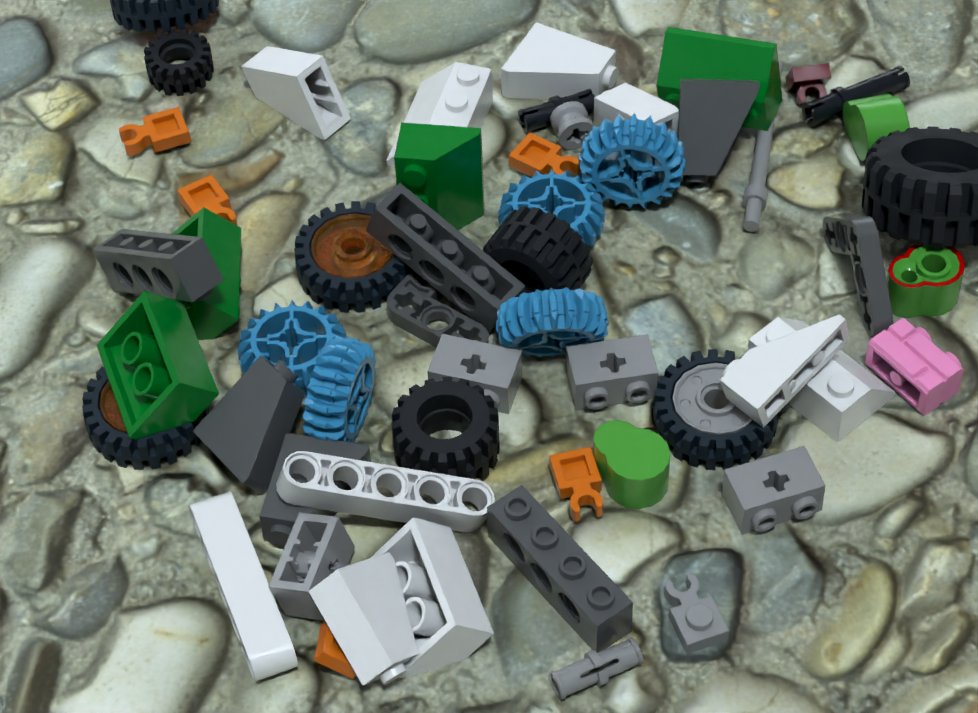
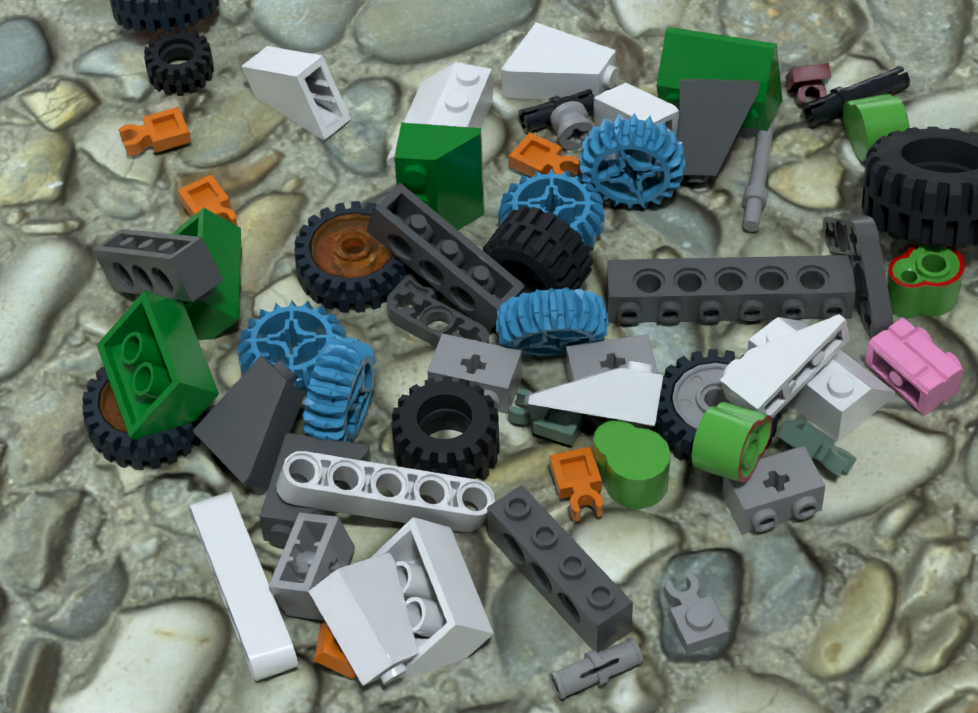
(547, 422): none -> sand green plate
(613, 394): none -> white slope
(730, 289): none -> dark grey brick
(731, 441): none -> bright green piece
(818, 444): none -> sand green plate

